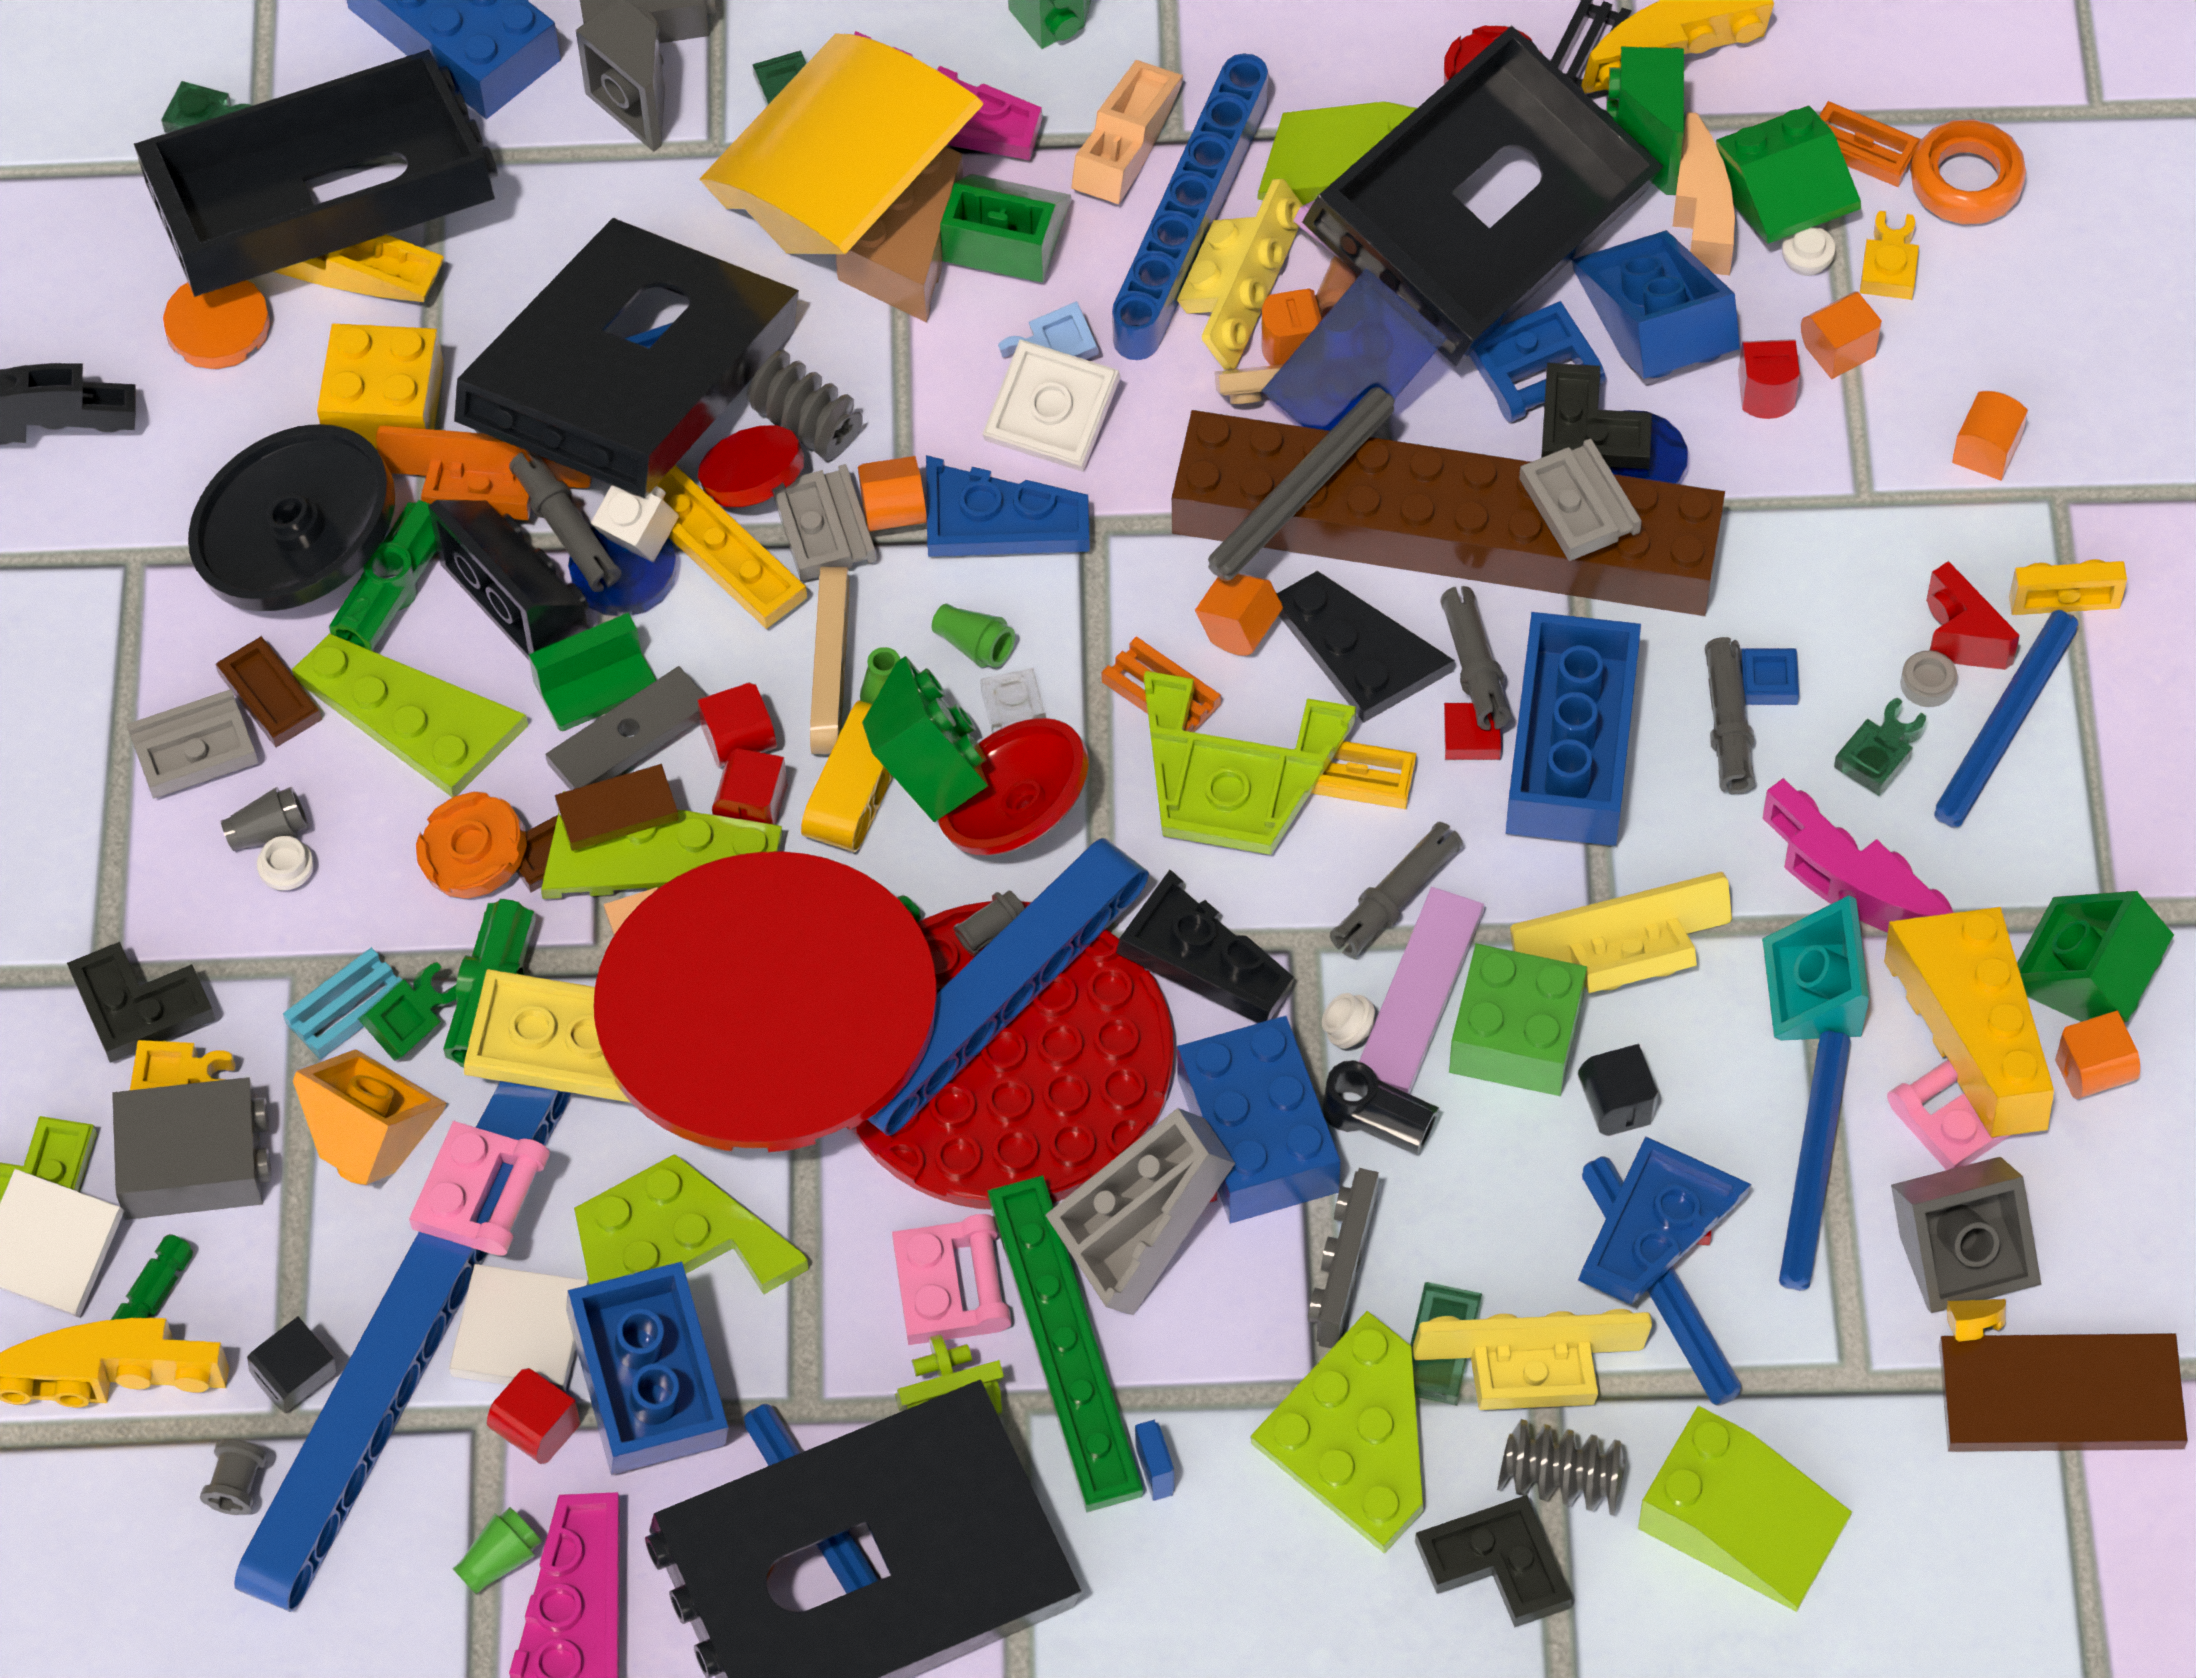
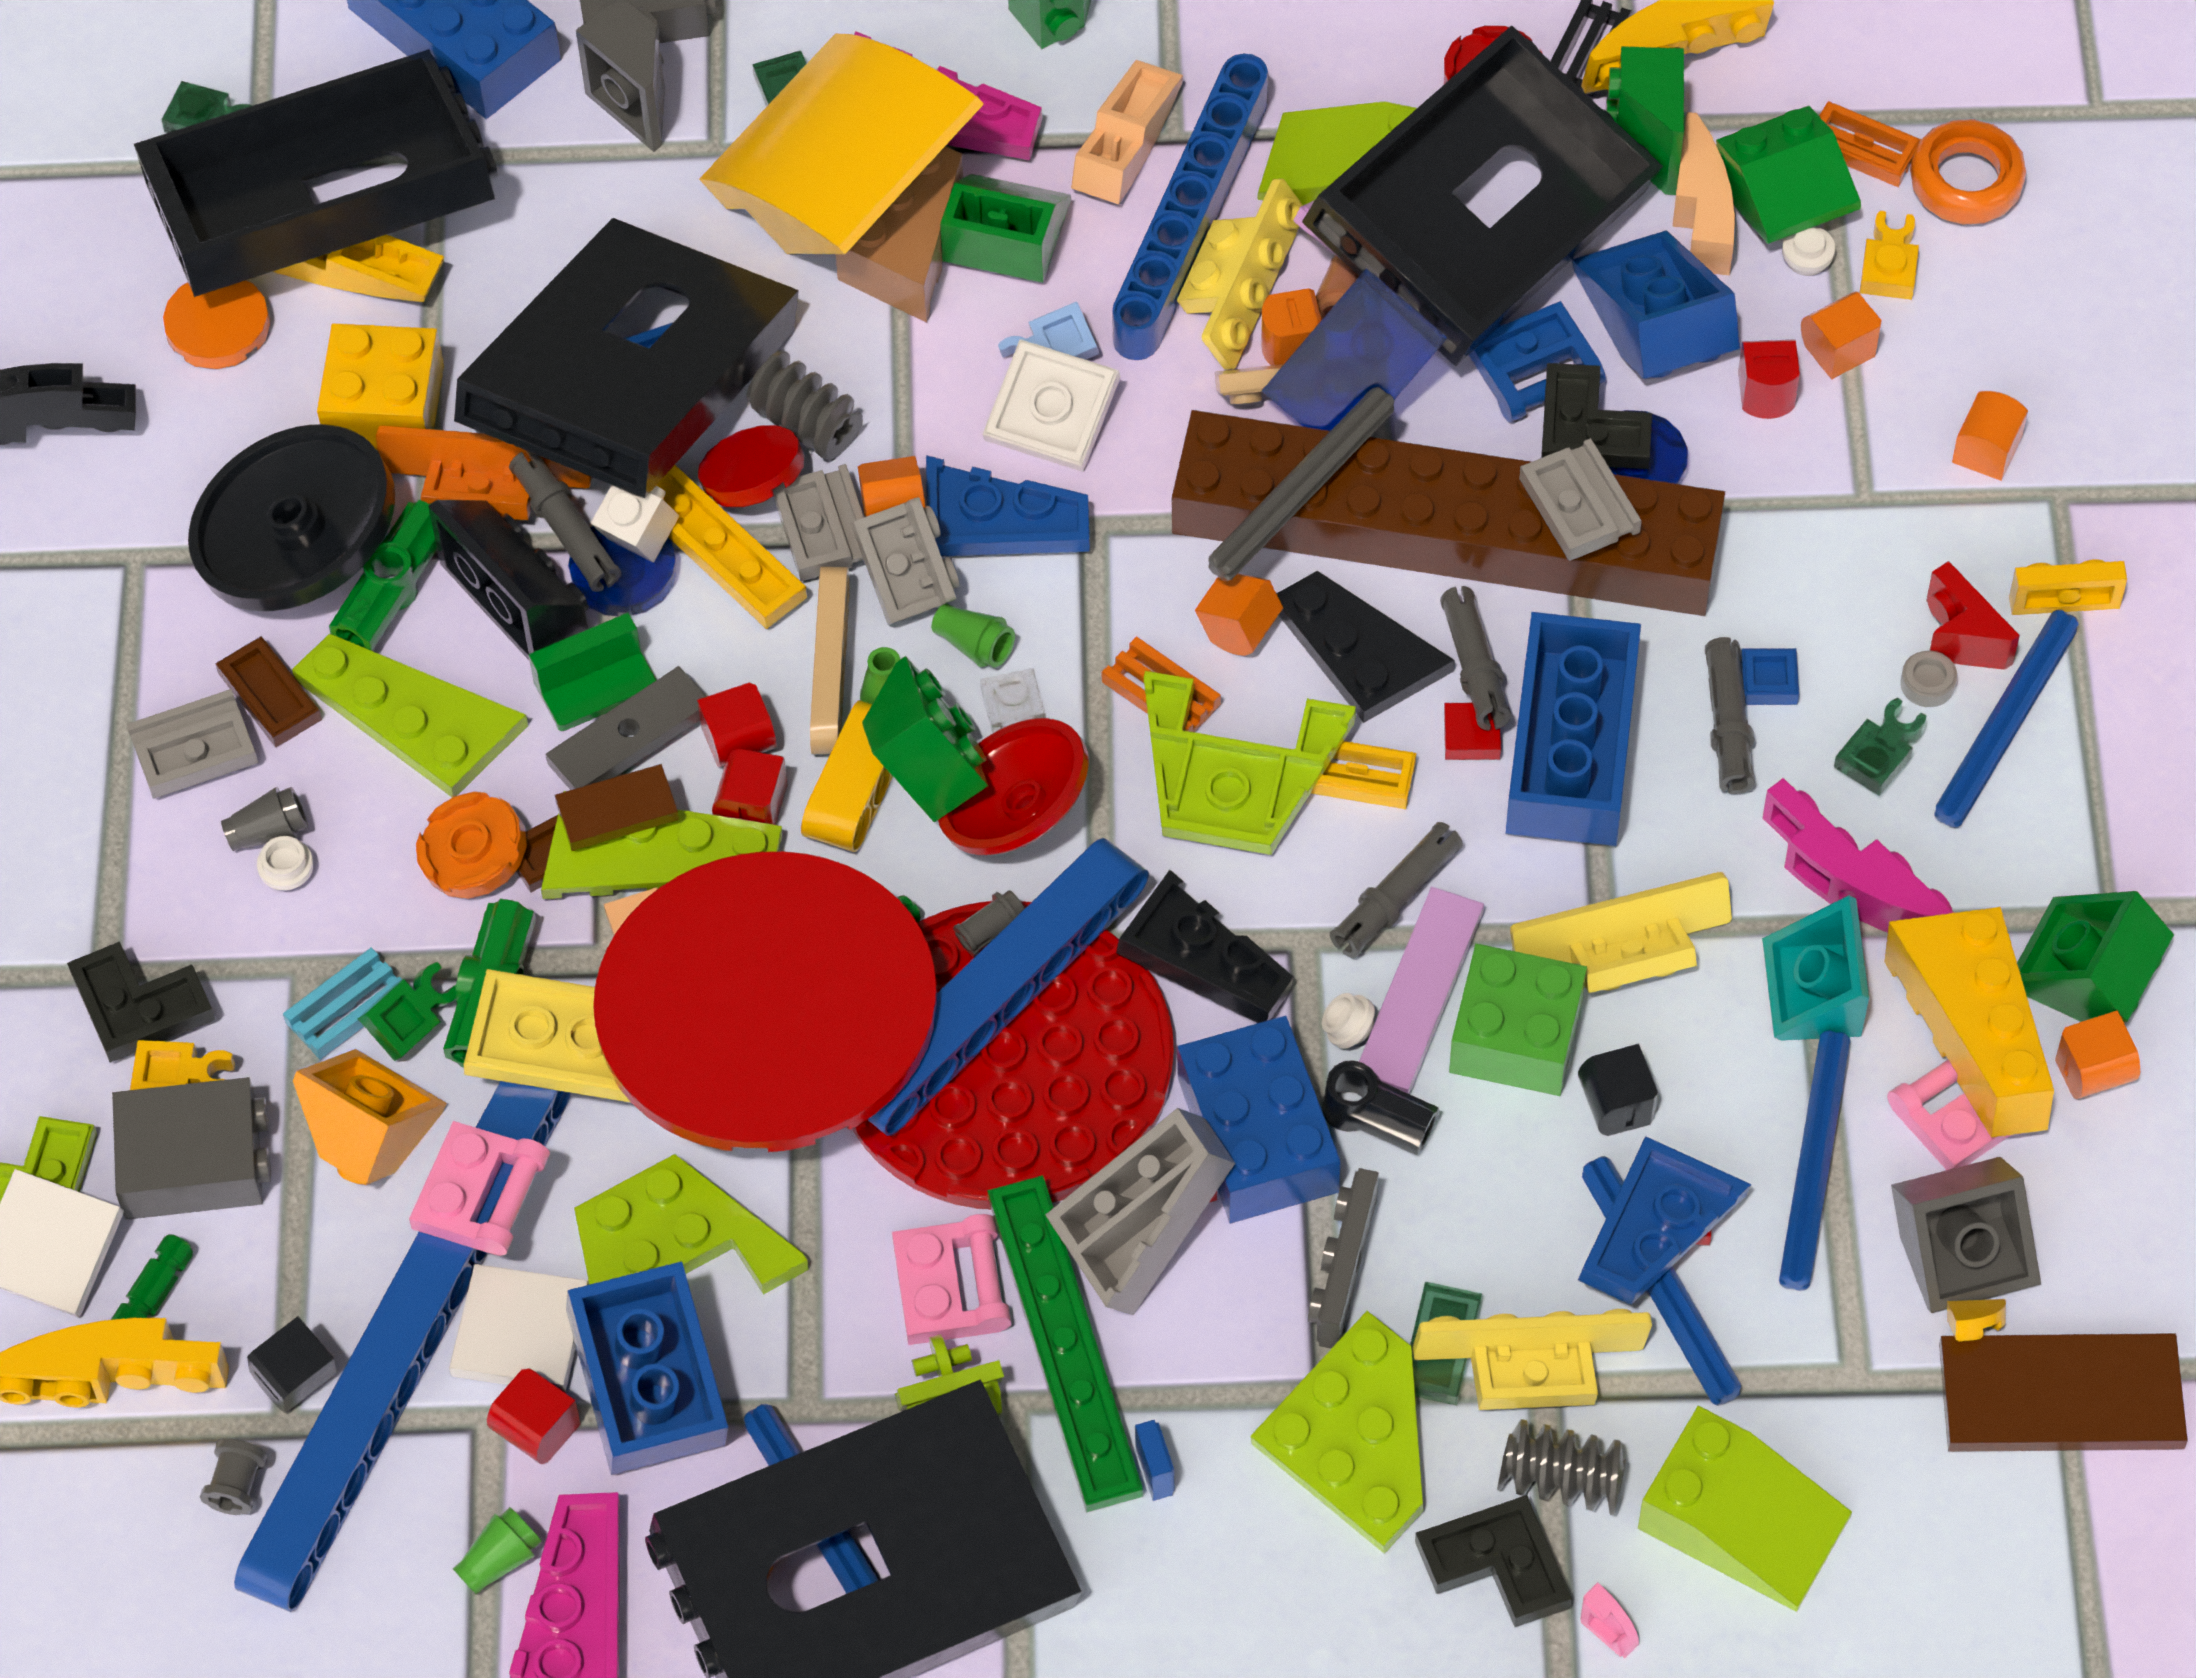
(905, 560): none -> light grey bracket
(1608, 1621): none -> bright pink tile

